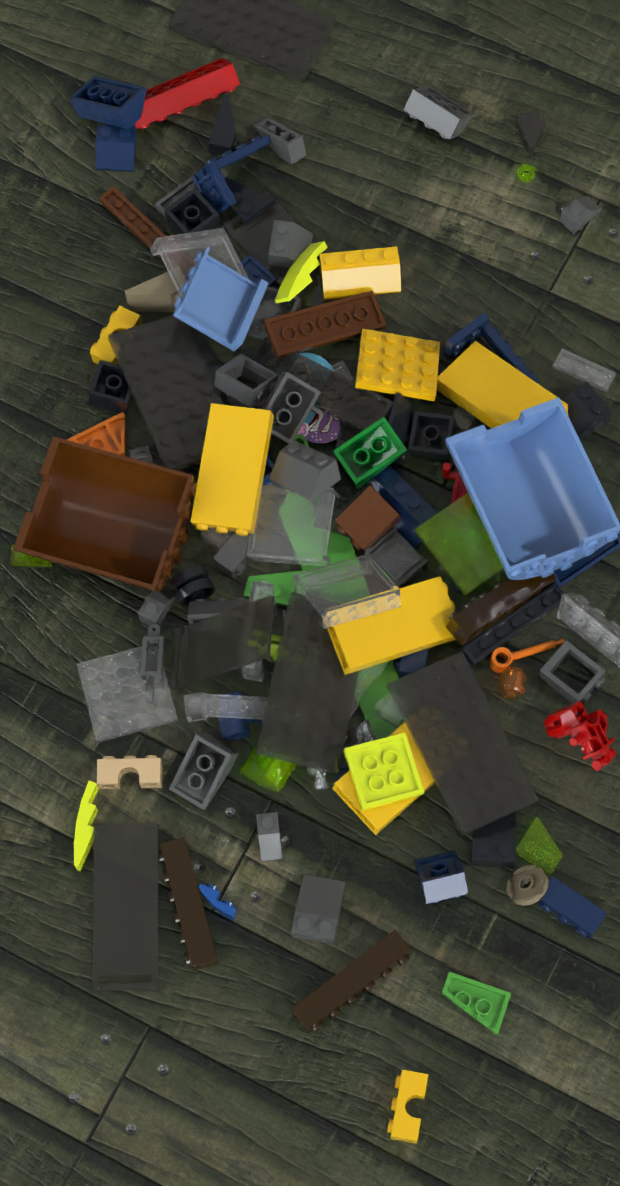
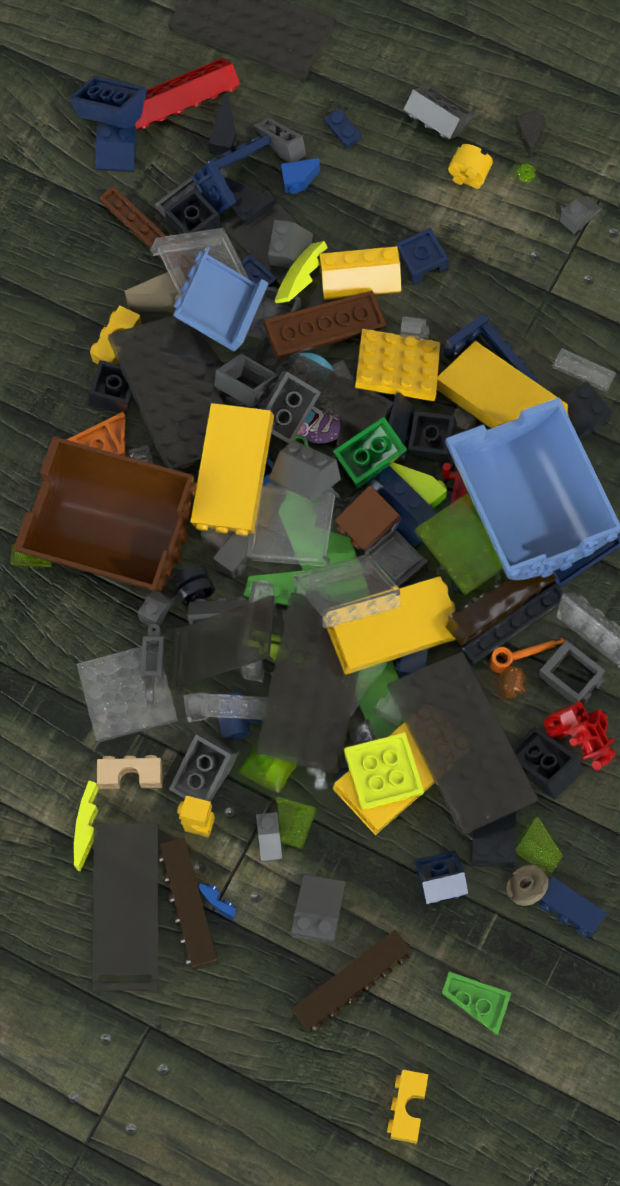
(196, 816): none -> yellow arch
(294, 821): none -> clear neon green wing
(299, 174): none -> blue slope
(342, 128): none -> dark blue plate
(414, 328): none -> clear brick
(422, 254): none -> dark blue panel
(425, 485): none -> neon yellow slope
(470, 166): none -> yellow brick
(547, 762): none -> black slope

